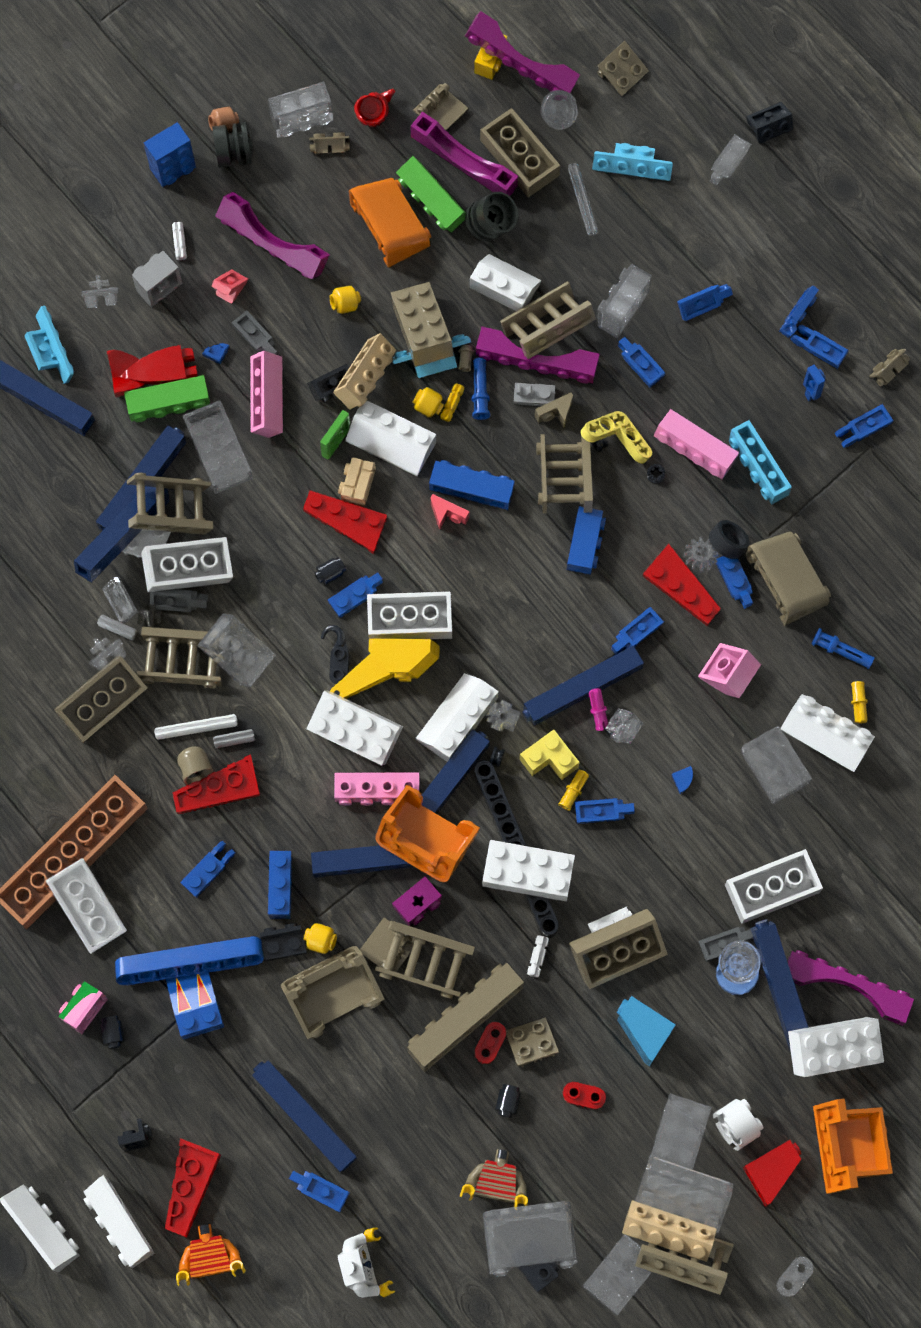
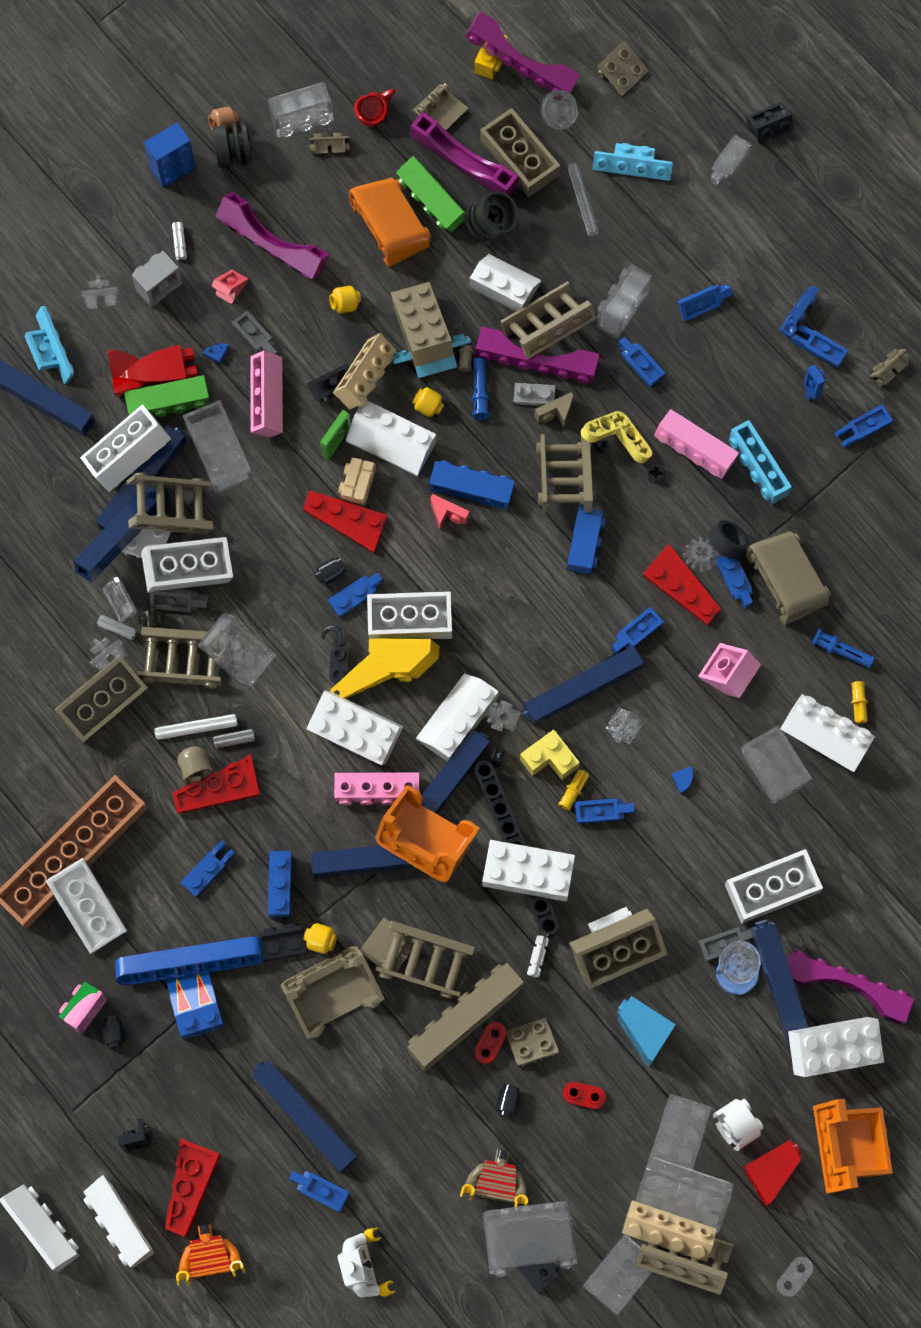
(125, 448): none -> white brick
(423, 891): magenta brick -> none
(452, 402): yellow axle -> none
(598, 709): dark pink axle -> none

